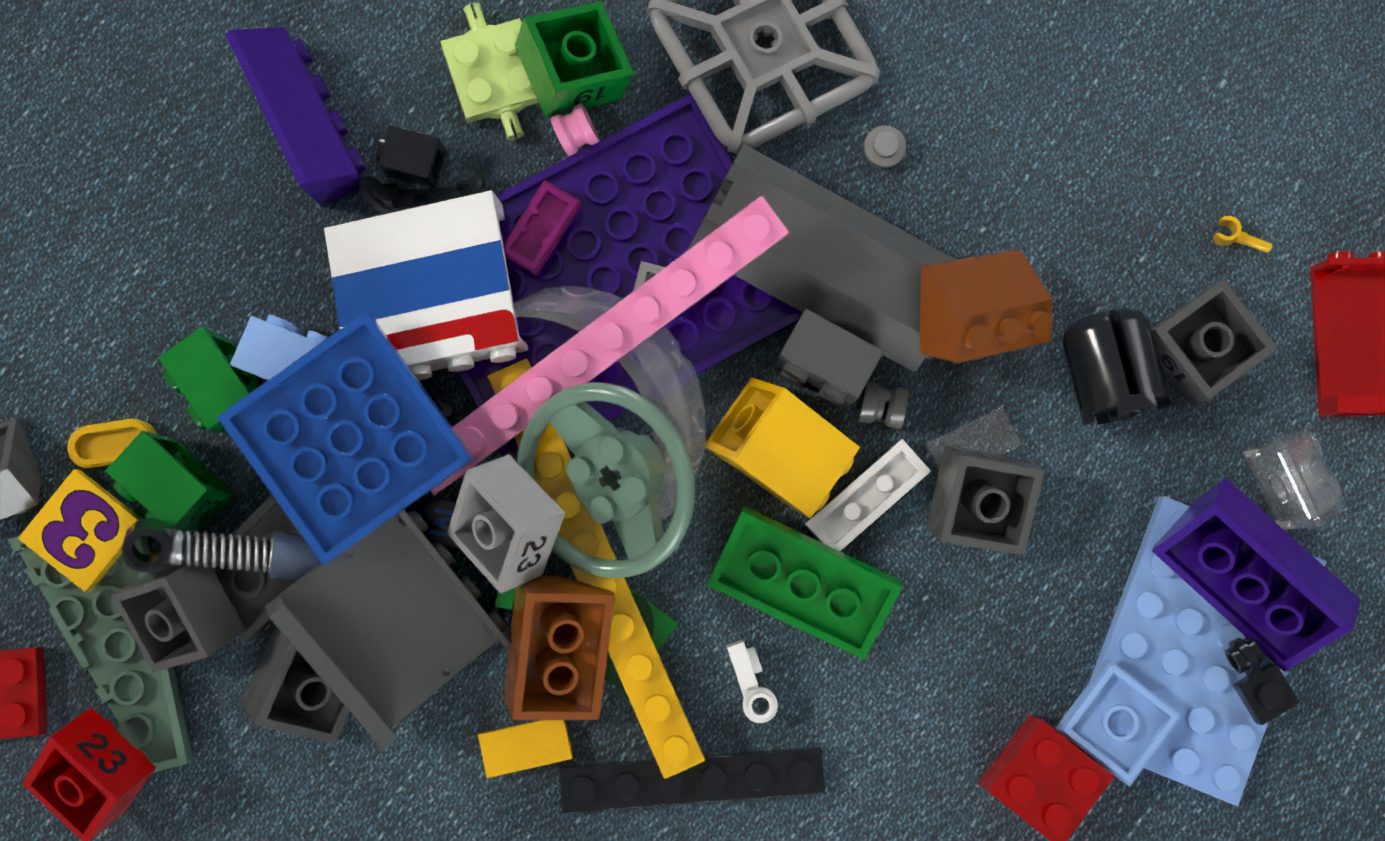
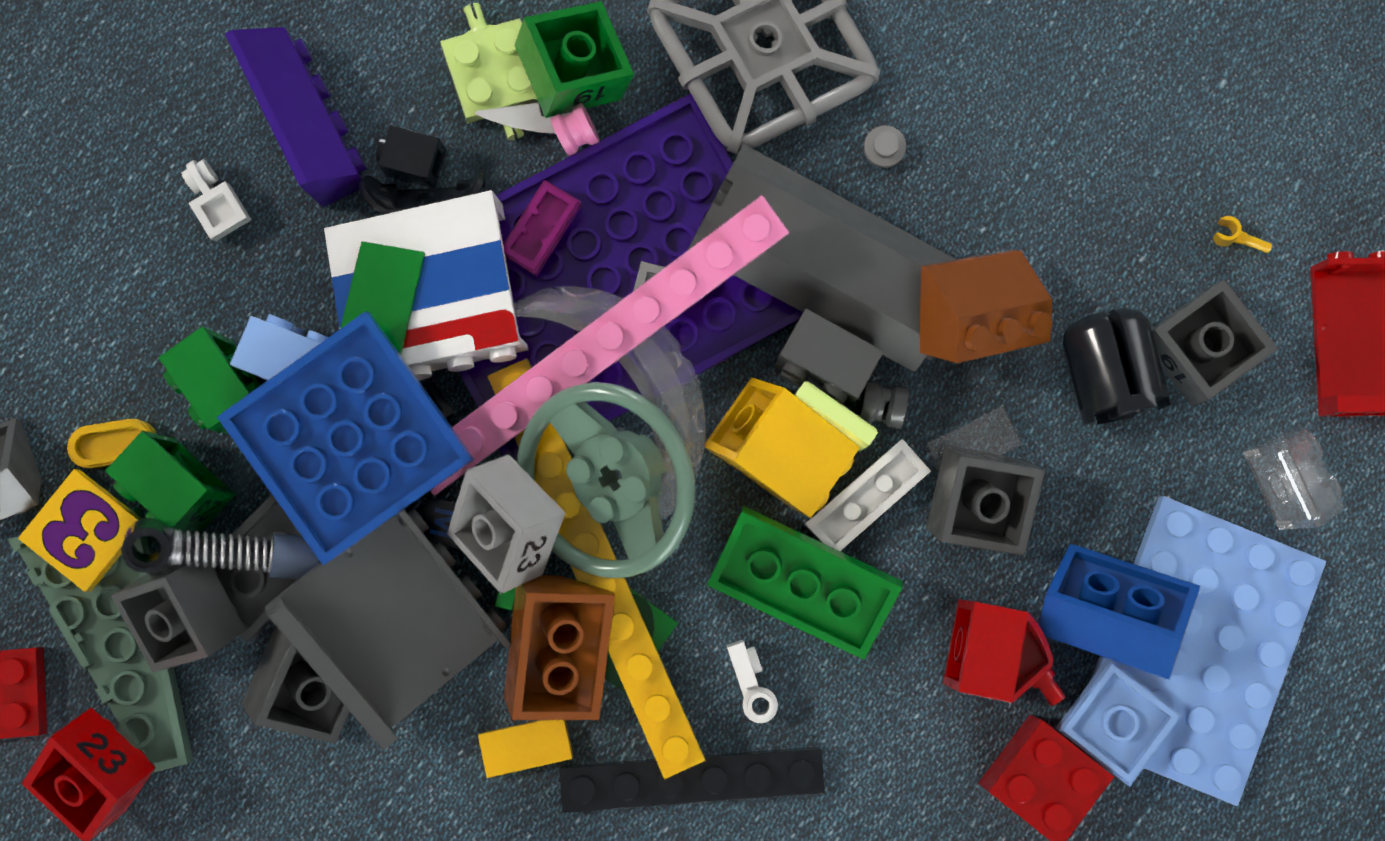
(219, 206): none -> white plate
(386, 287): none -> green piece
(521, 117): none -> white sticker
(837, 415): none -> yellowish green tile
(999, 654): none -> red piece
(1118, 610): none -> blue slope
(1258, 576): dark purple slope -> none
(1264, 688): black plate -> none

